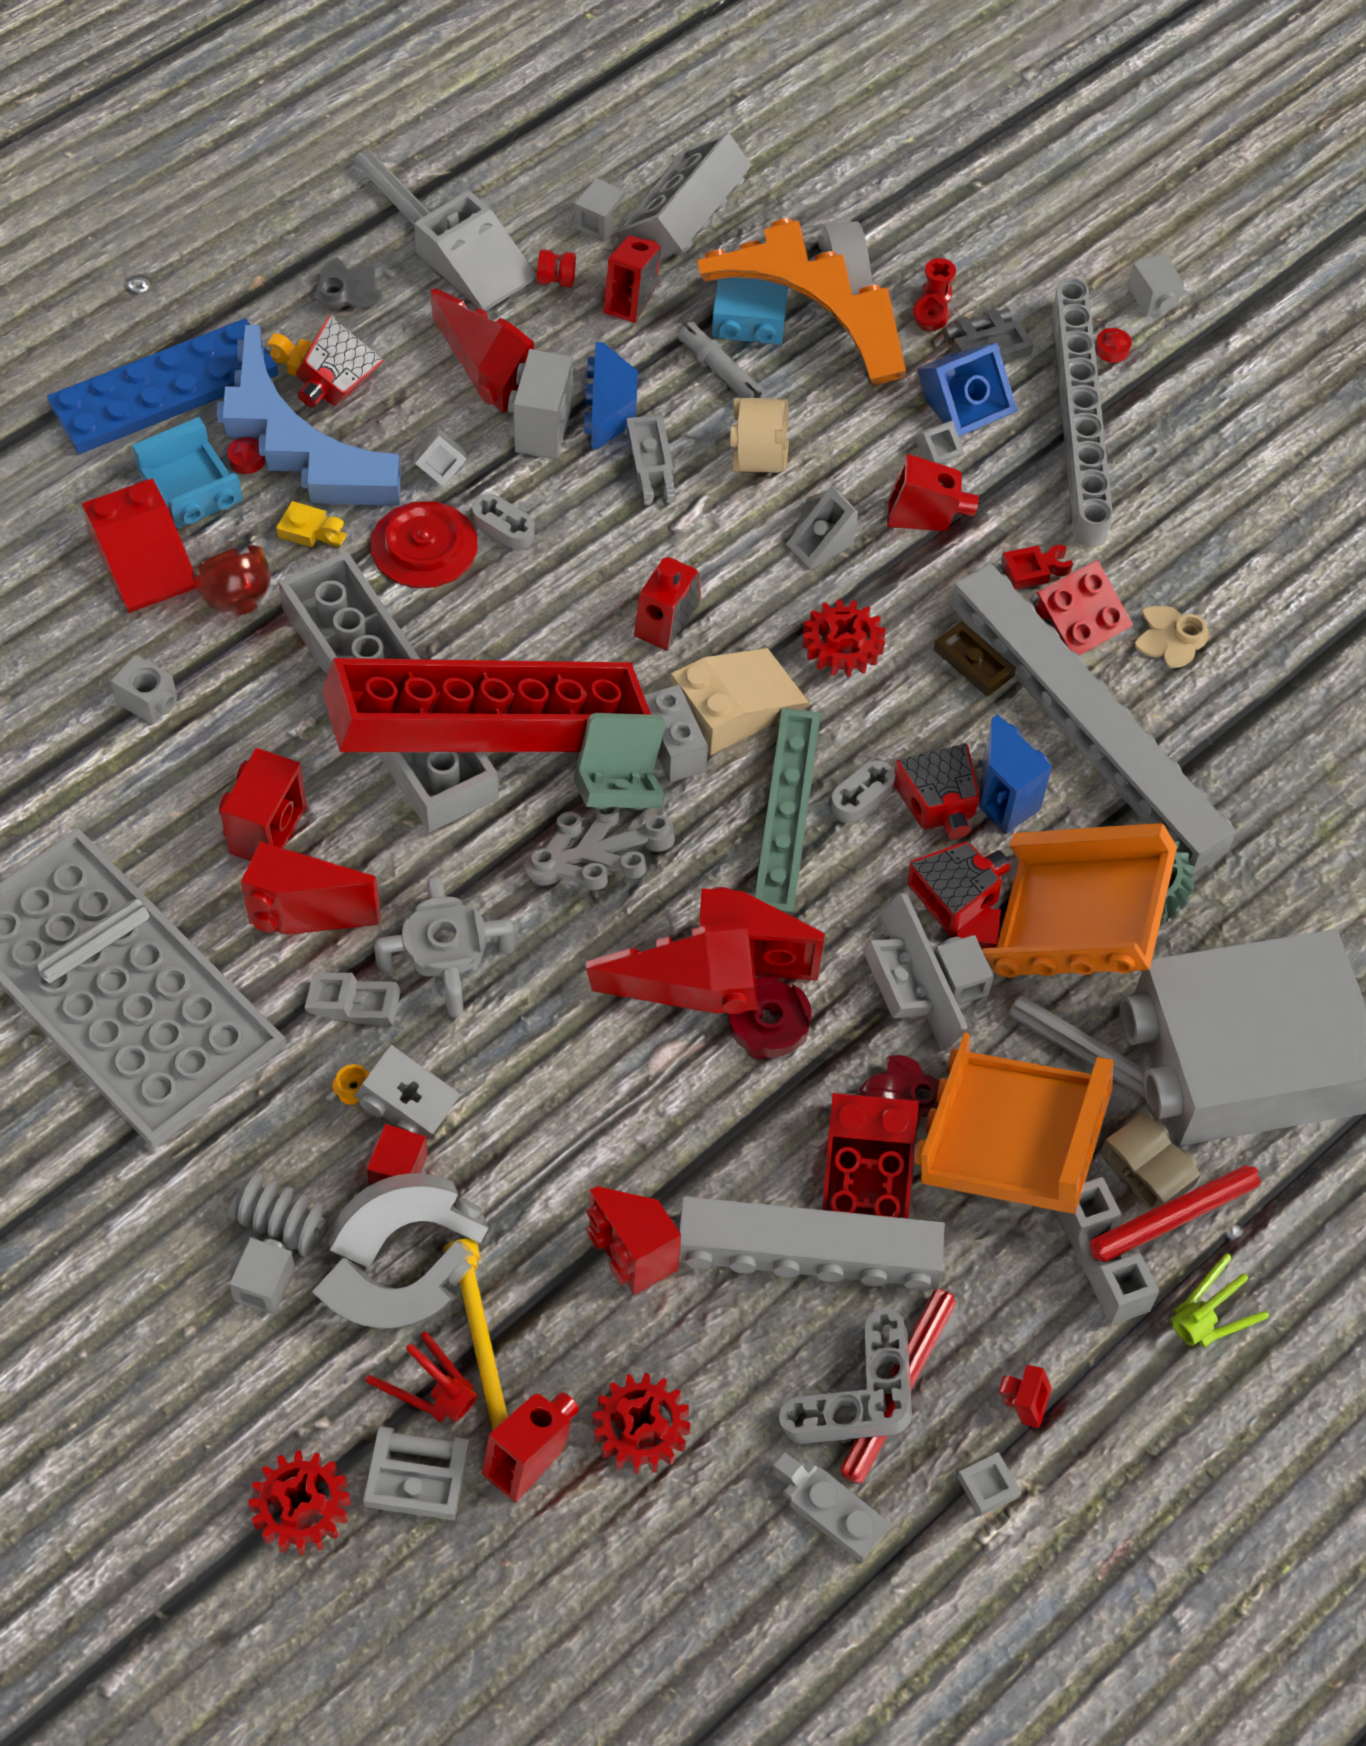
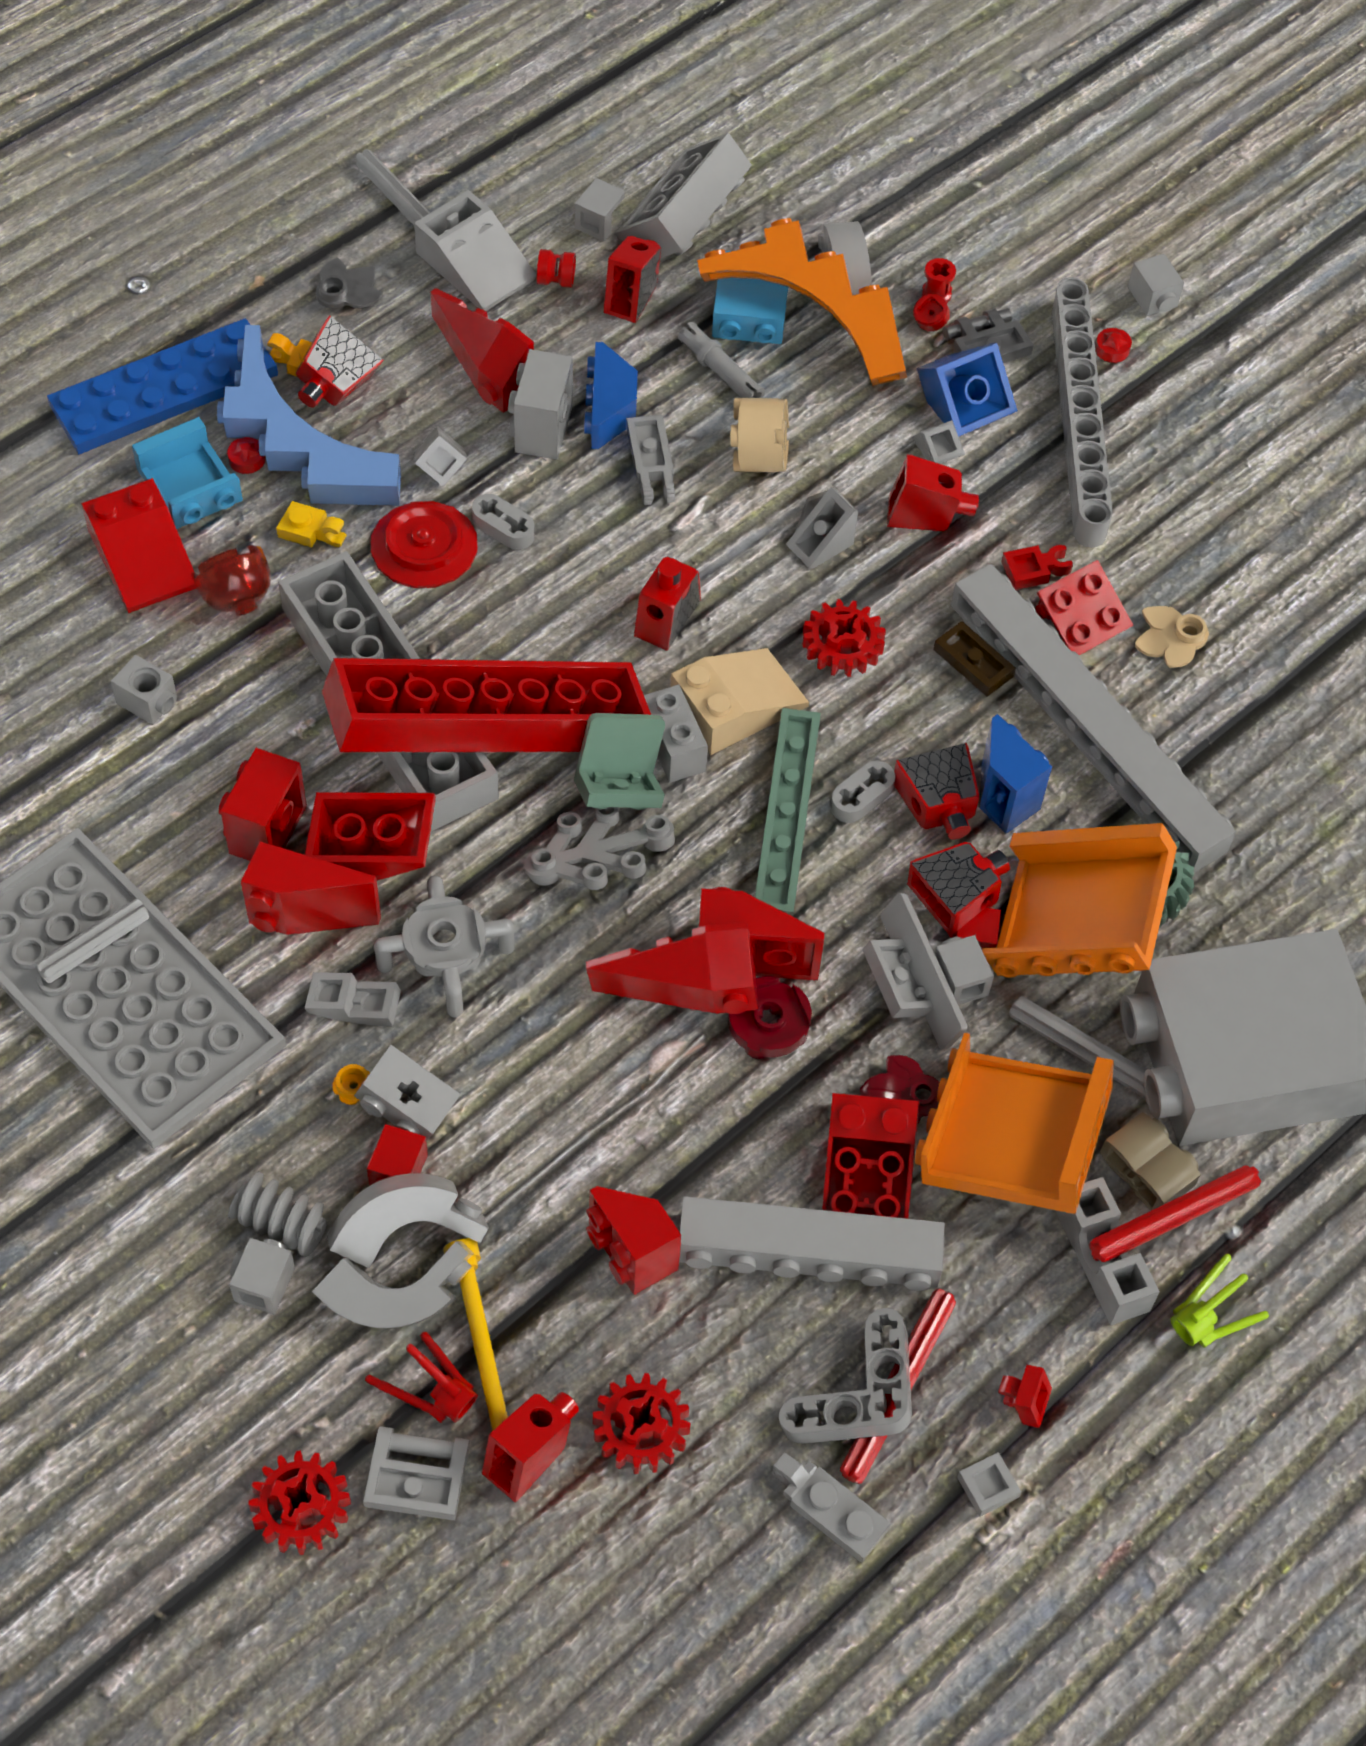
(372, 831): none -> red slope

